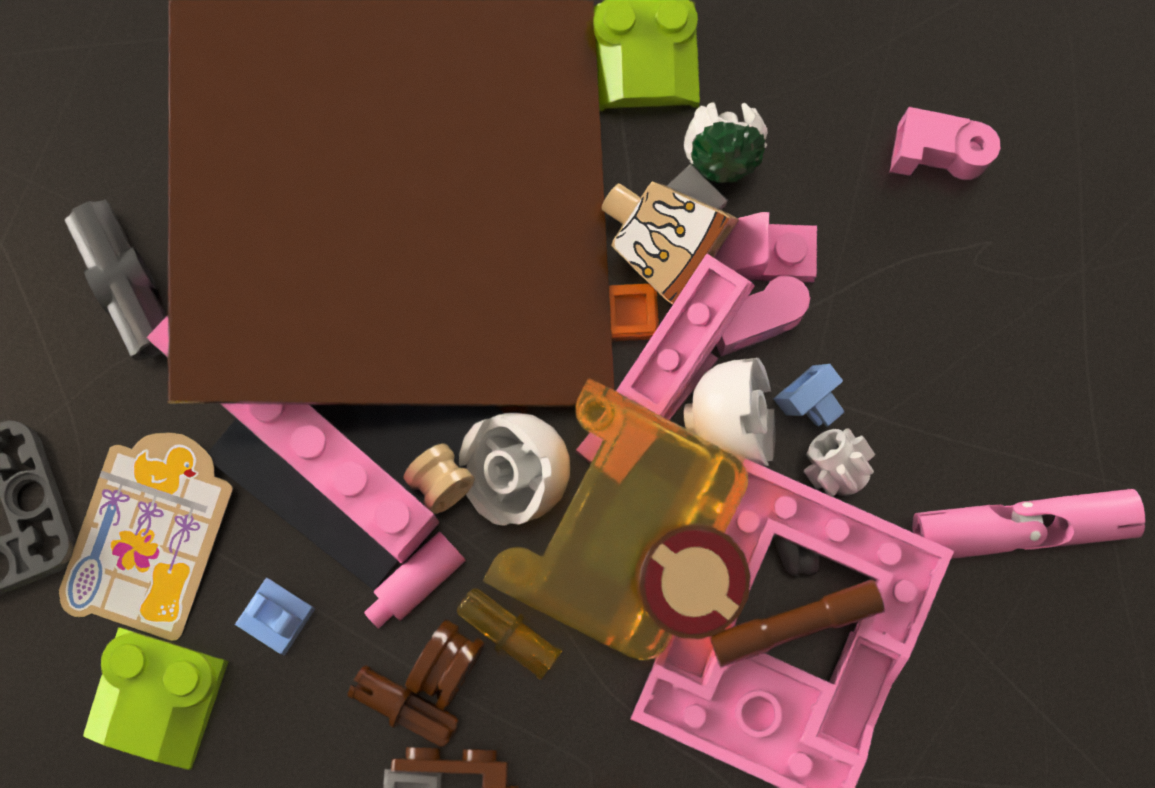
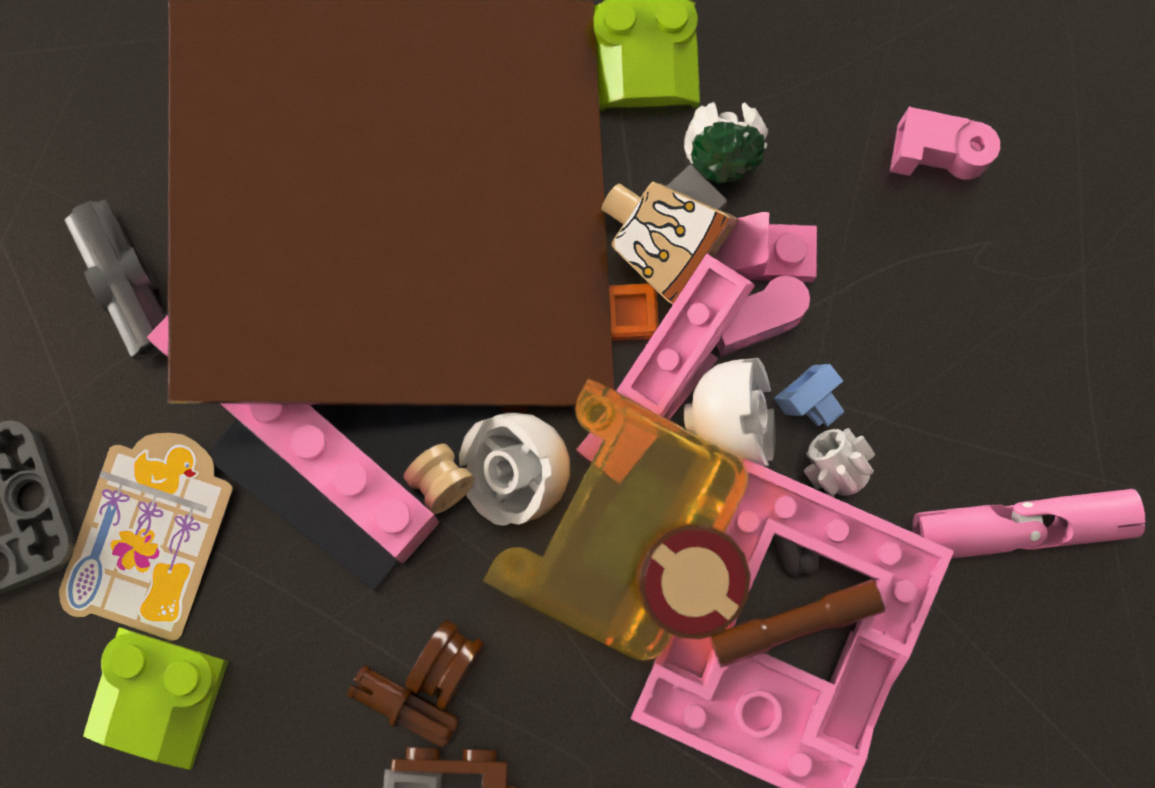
(275, 616): light blue tile -> none
(414, 580): bright pink cylinder -> none
(508, 632): clear yellow axle -> none

